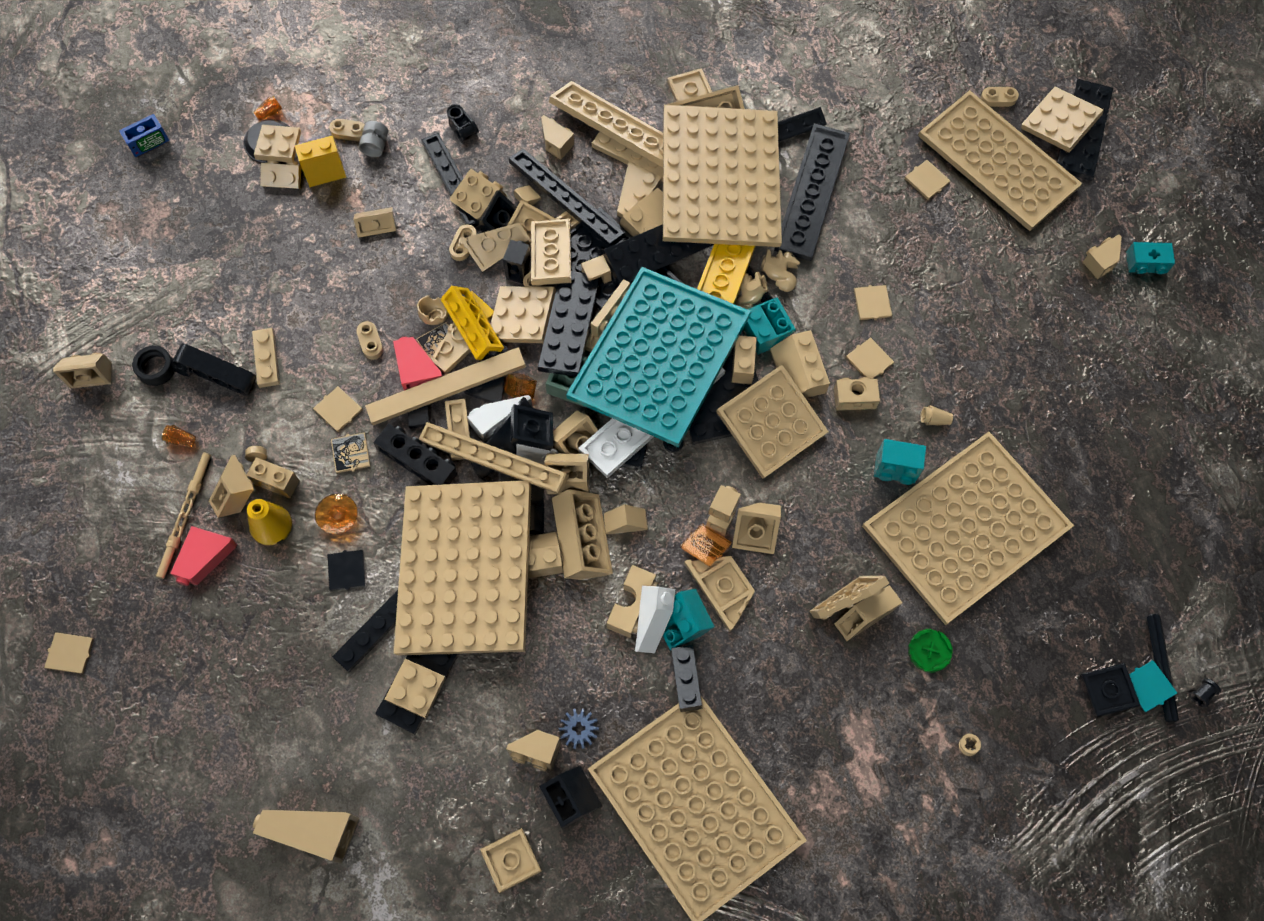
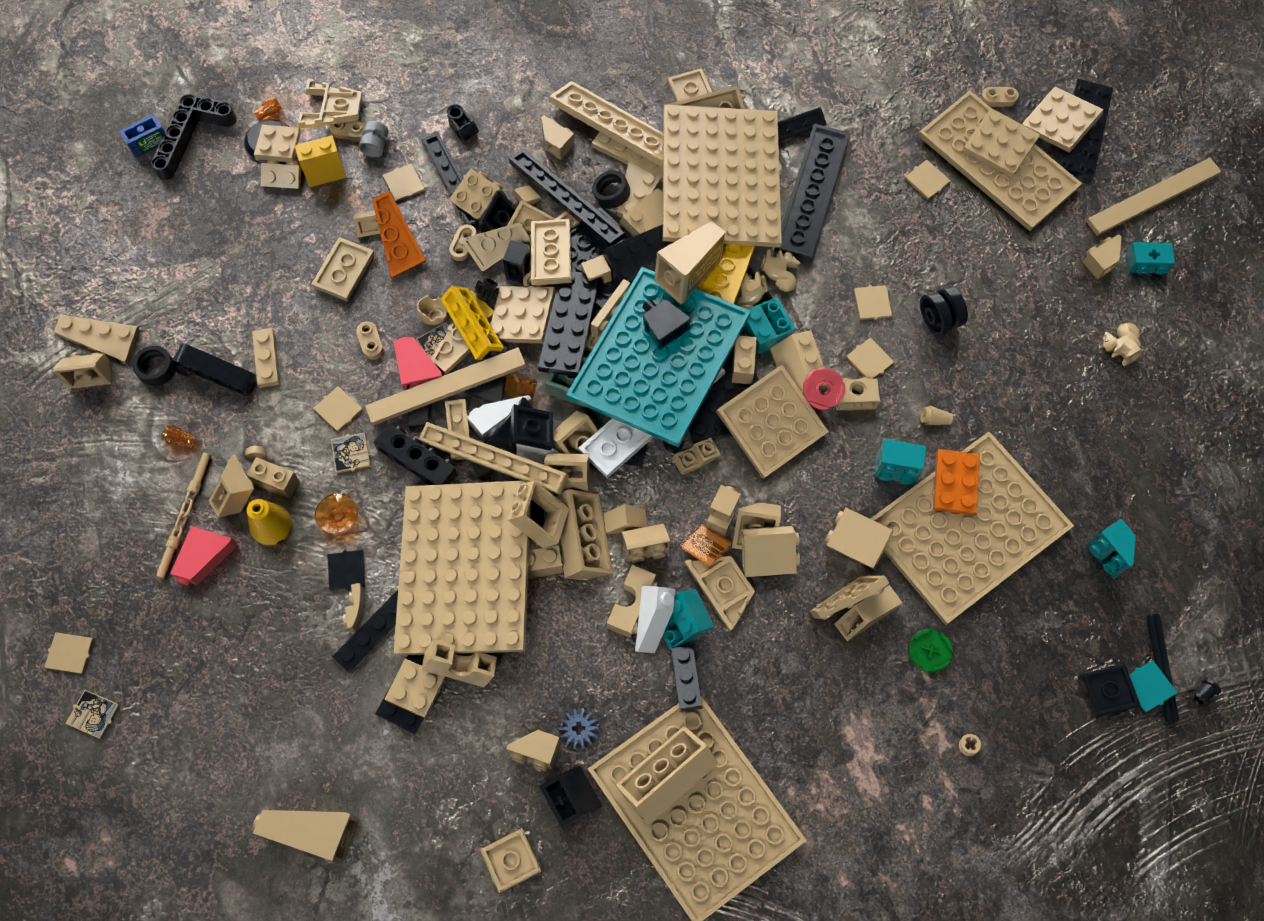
(92, 714): none -> piece
(105, 337): none -> tan wing
(181, 127): none -> black beam
(337, 106): none -> tan wing
(343, 269): none -> tan plate
(354, 613): none -> tan slope
(398, 241): none -> orange wing
(403, 182): none -> tan piece
(472, 669): none -> tan arch
(486, 290): none -> black gear
(555, 518): none -> tan window
(606, 179): none -> black tyre
(646, 543): none -> tan slope
(664, 322): none -> torso
(667, 774): none -> tan slope
(689, 261): none -> tan slope
(697, 456): none -> tan slope
(769, 551): none -> tan brick
(828, 398): none -> coral plate
(859, 538): none -> tan brick
(943, 310): none -> black wheel
(956, 482): none -> orange plate
(1001, 142): none -> tan plate
(1114, 548): none -> teal slope
(1126, 345): none -> tan animal
(1153, 196): none -> tan tile

